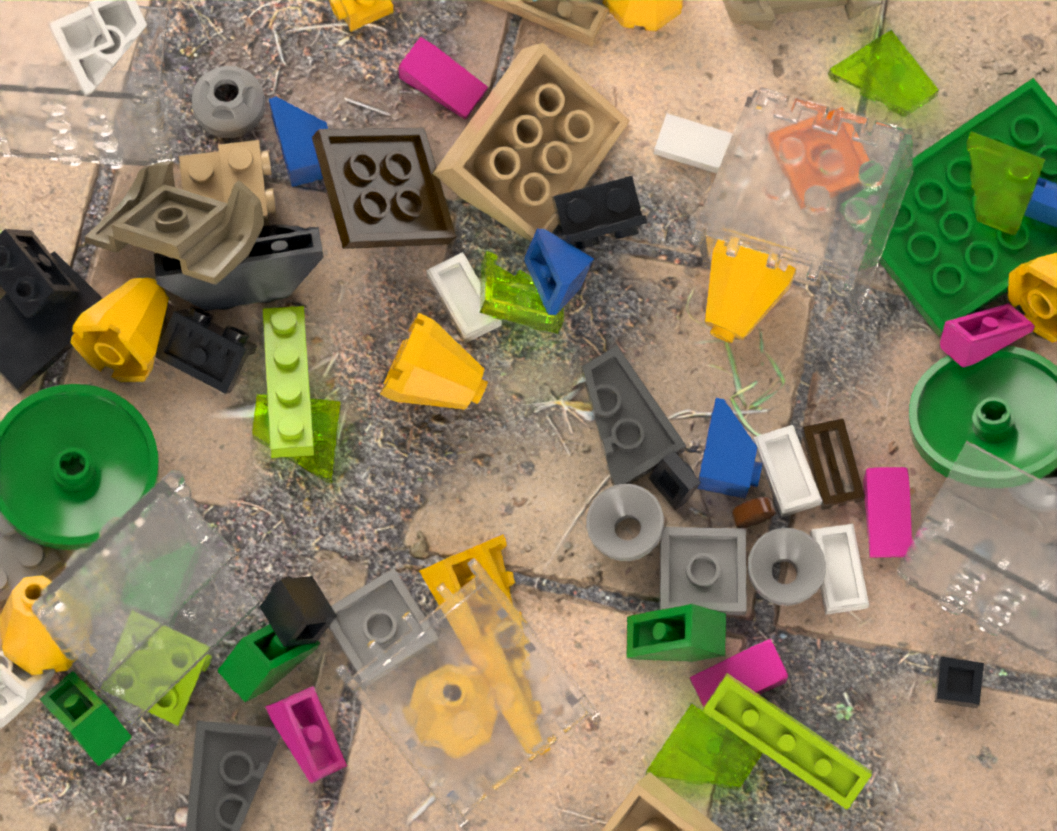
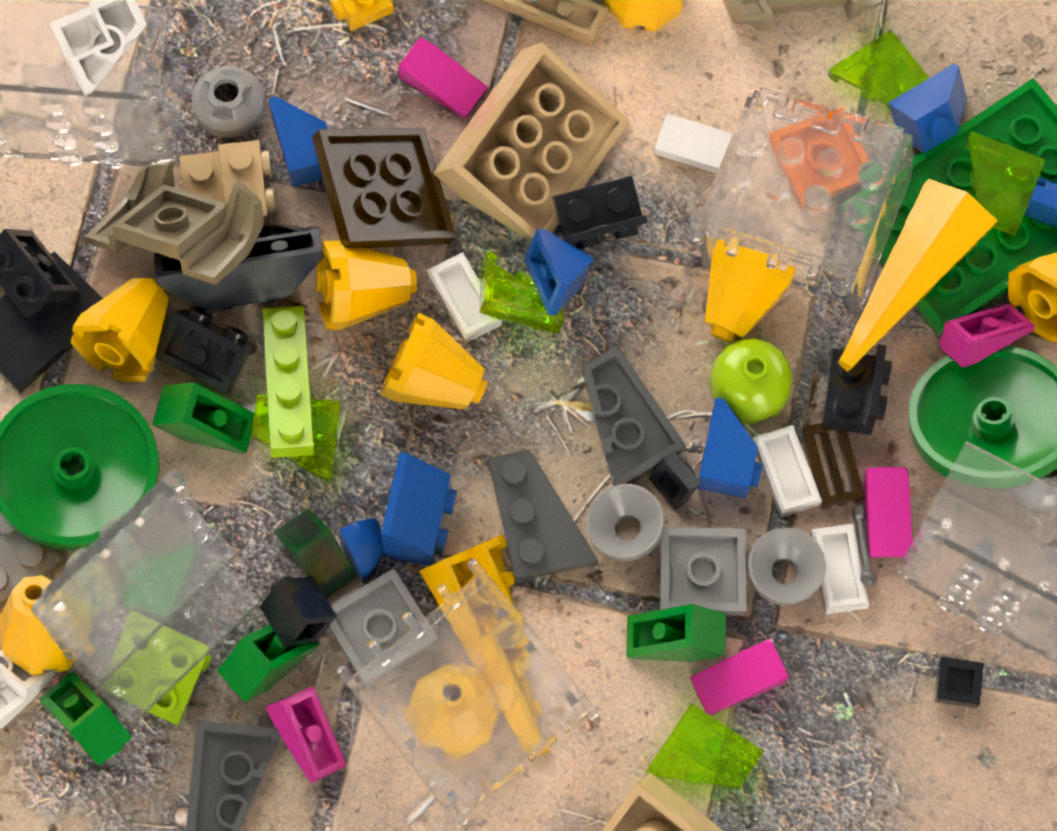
(203, 417): none -> green slope
(316, 552): none -> slope
(360, 284): none -> yellow cone
(363, 546): none -> blue brick
(417, 512): none -> blue slope
(534, 520): none -> dark grey wing
(752, 379): none -> lime cylinder
(753, 512): reddish brown tile -> none
(787, 741): lime plate -> none
(855, 396): none -> black bracket
(868, 576): none -> dark grey hinge
(932, 109): none -> blue slope
(933, 240): none -> yellow wedge

